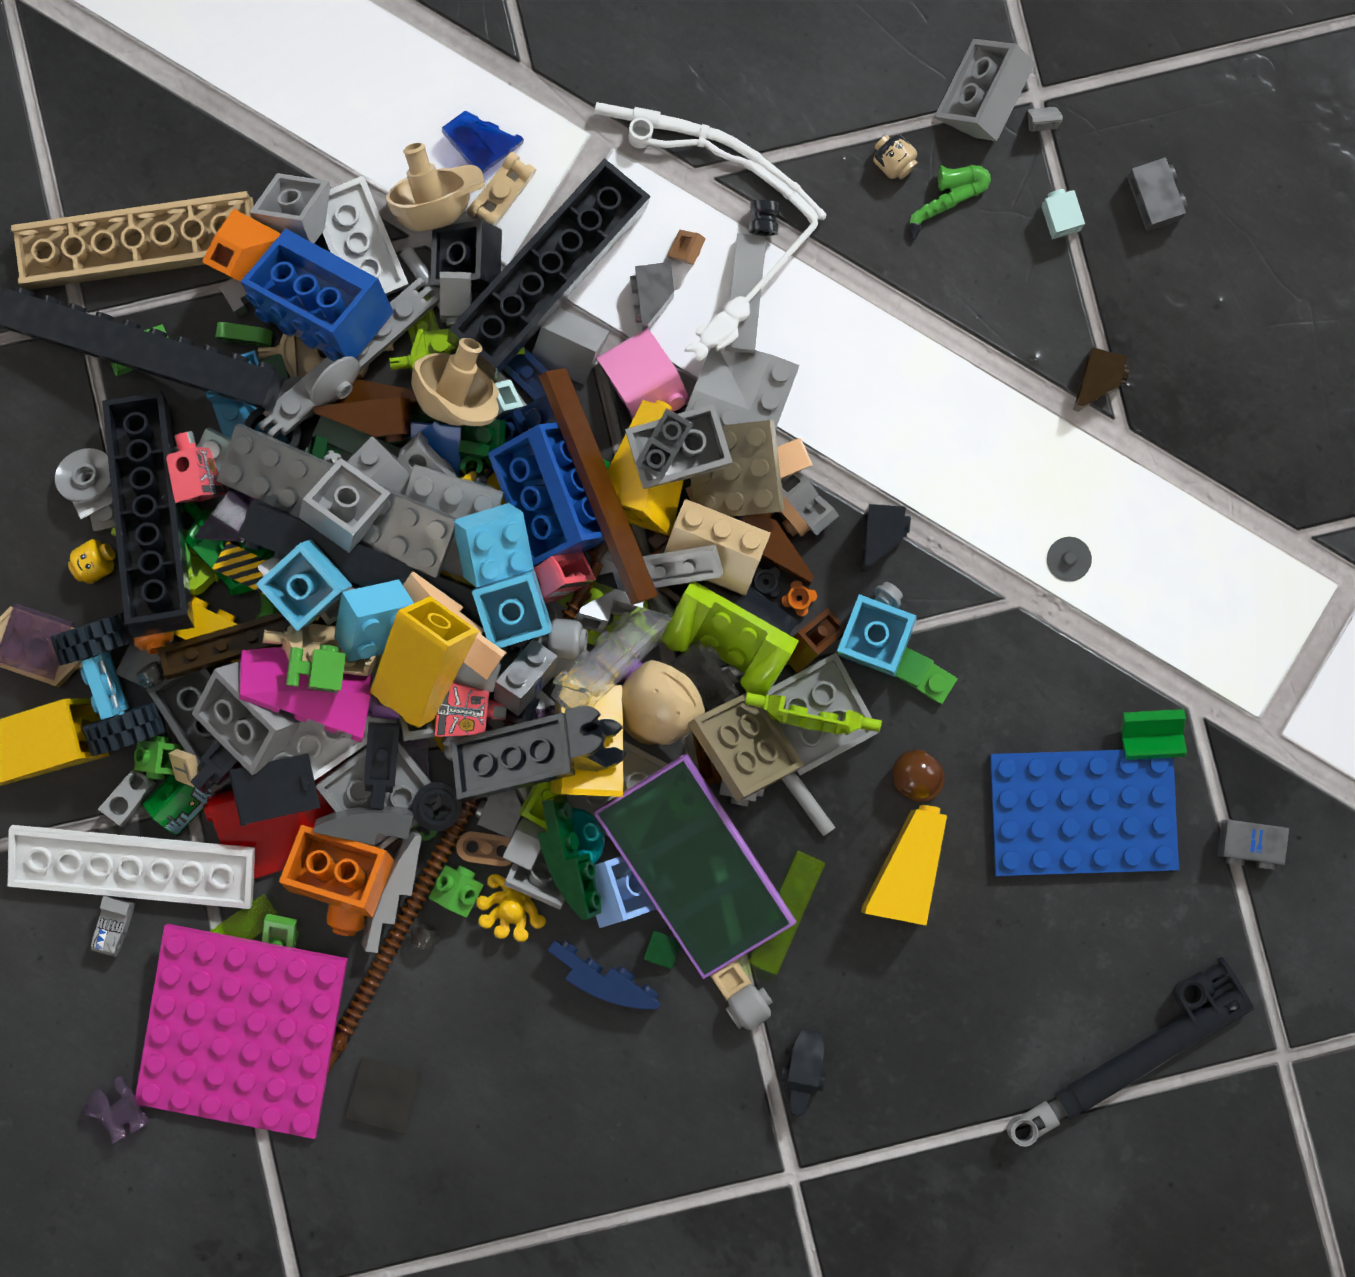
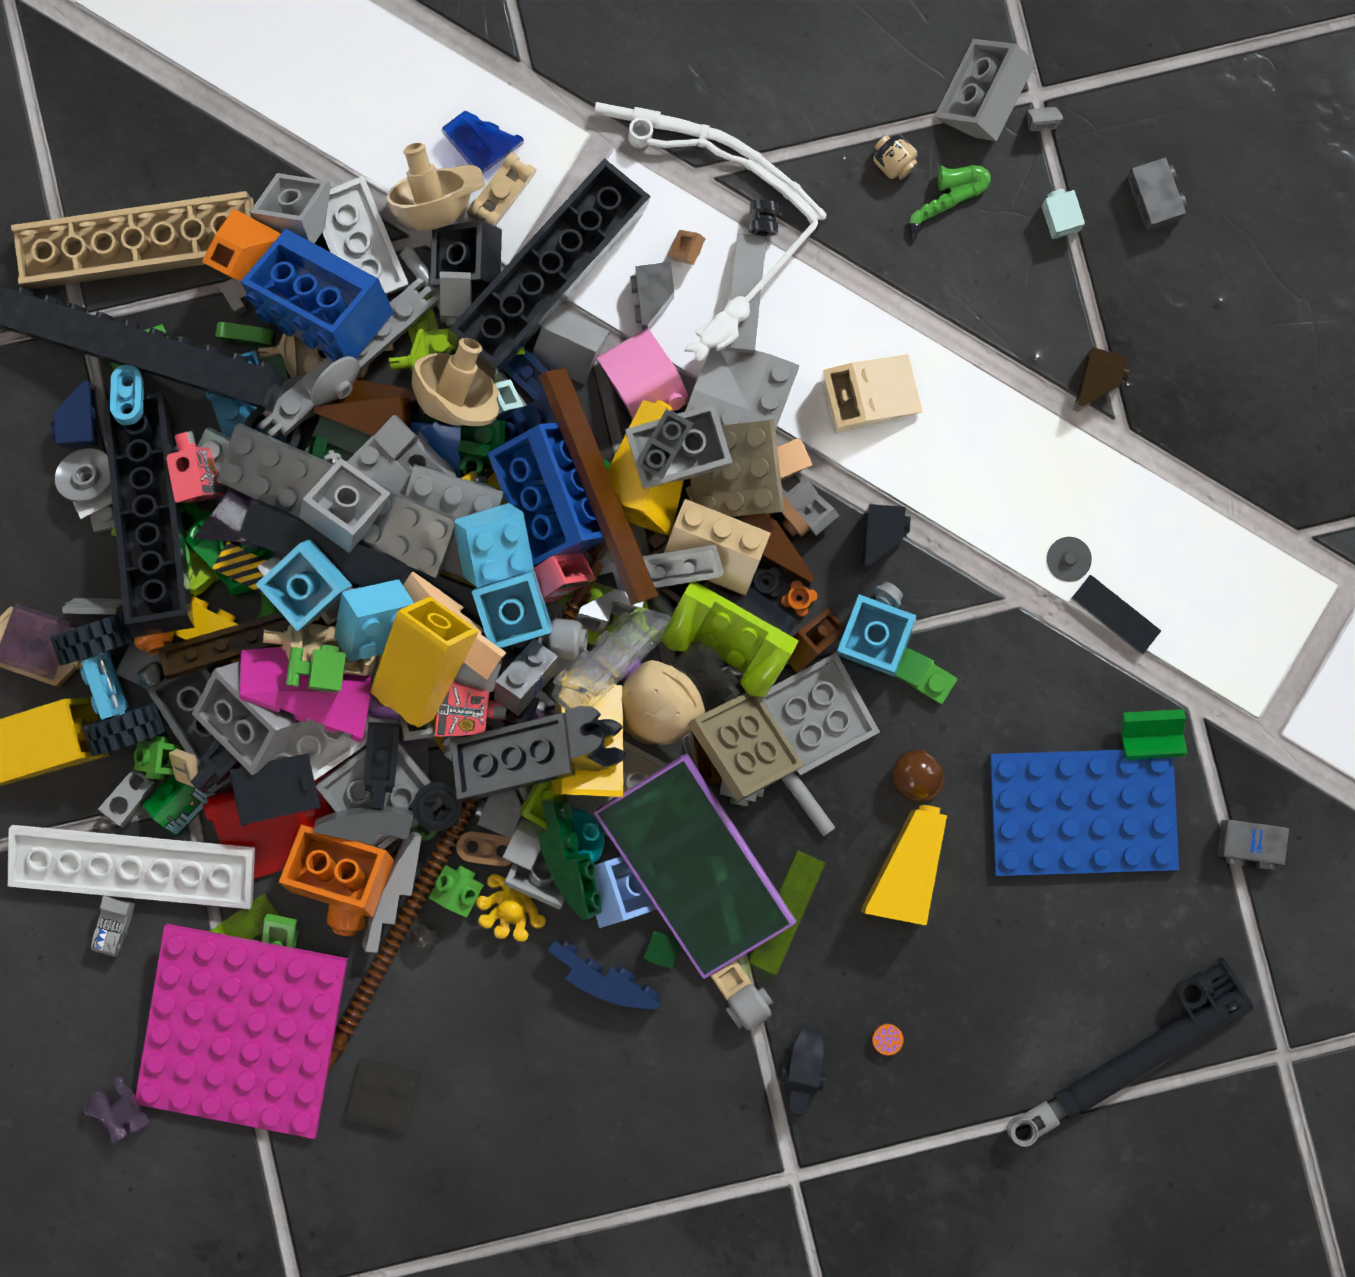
(76, 418): none -> dark blue slope
(91, 561): yellow head -> none
(93, 606): none -> light grey piece
(126, 397): none -> medium azure plate
(395, 437): none -> light grey tile
(823, 722): lime plate -> none
(870, 392): none -> tan slope
(887, 1039): none -> orange tile
(1116, 614): none -> black tile

